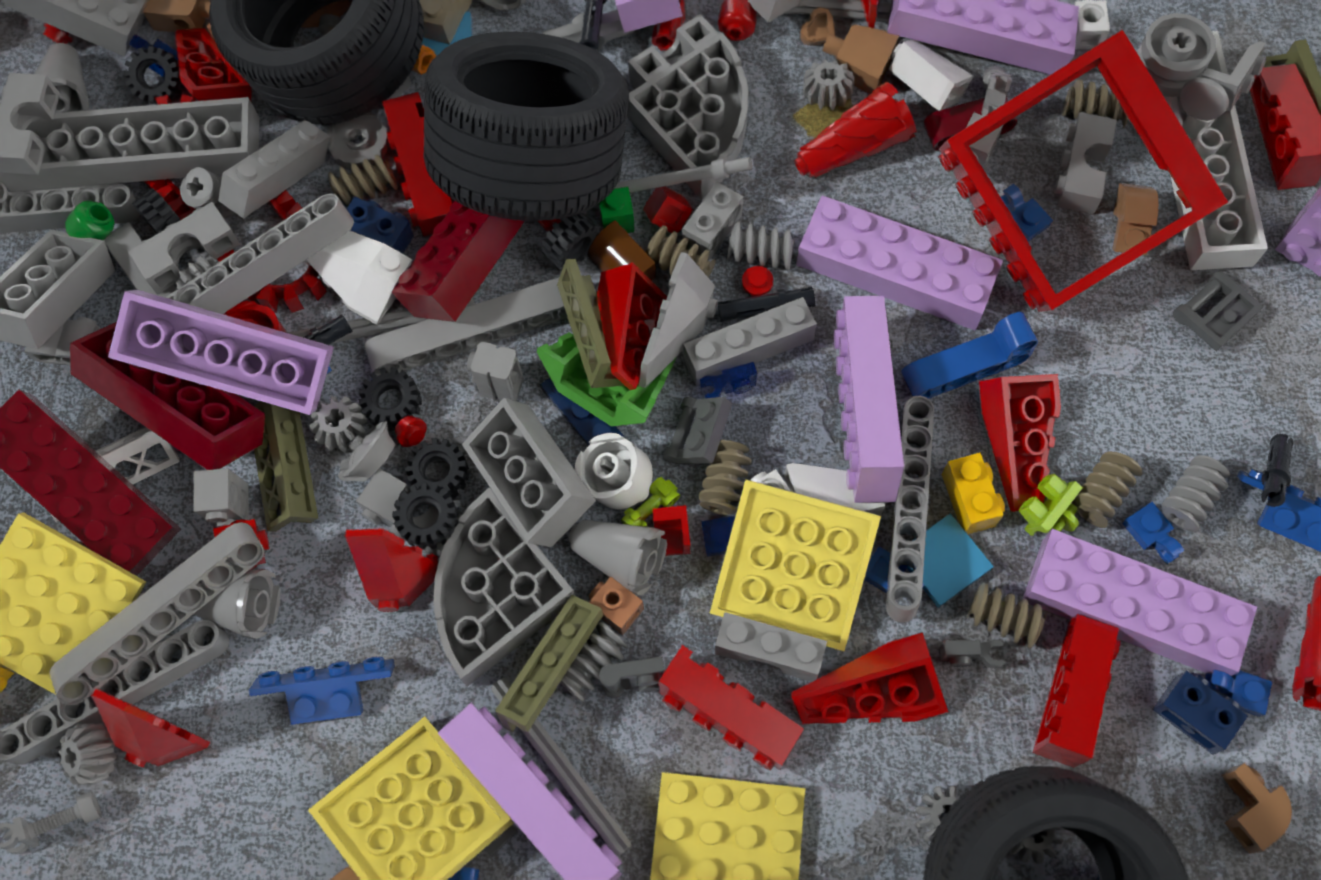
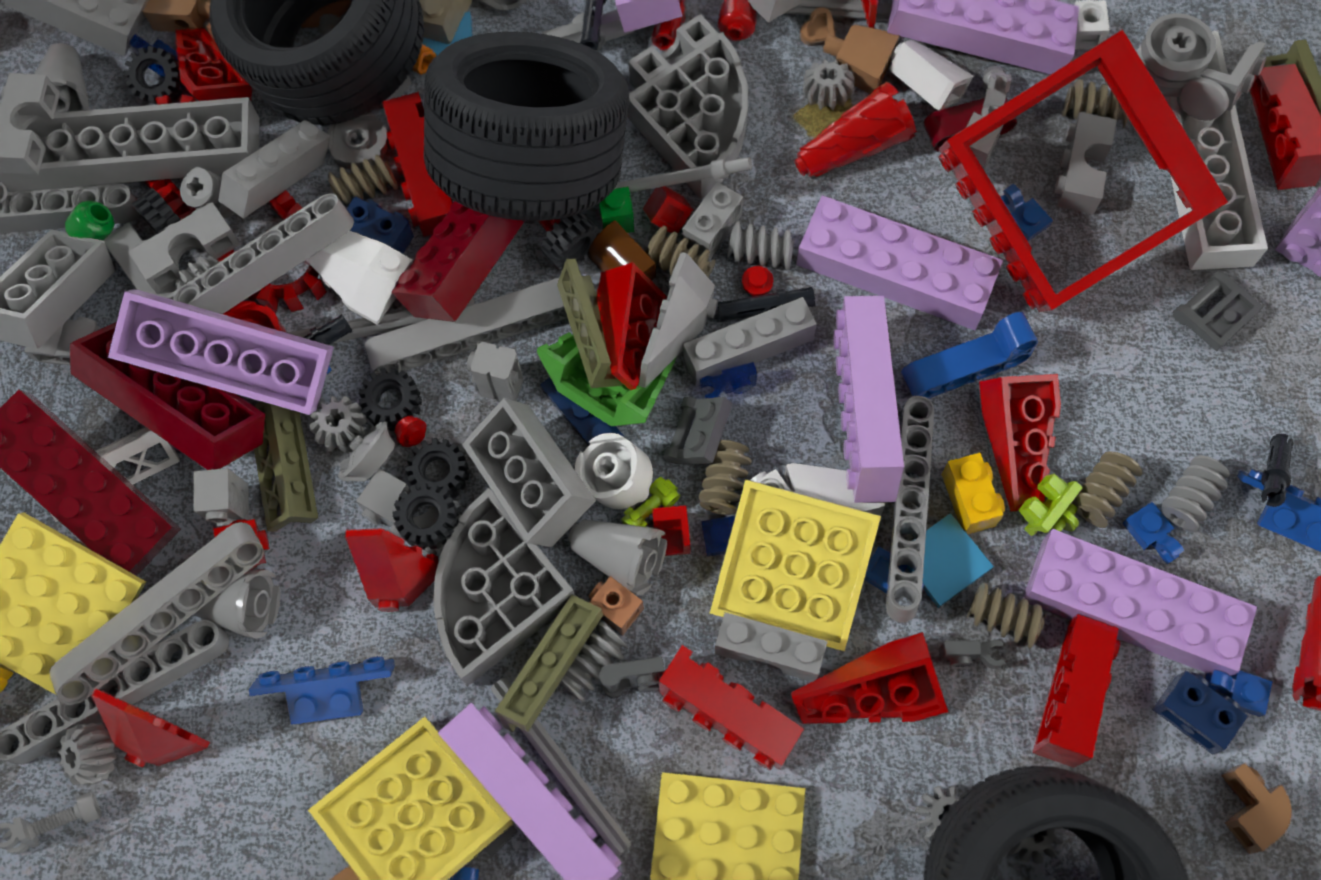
(56, 34): red plate -> none
(1136, 214): medium nougat brick -> none

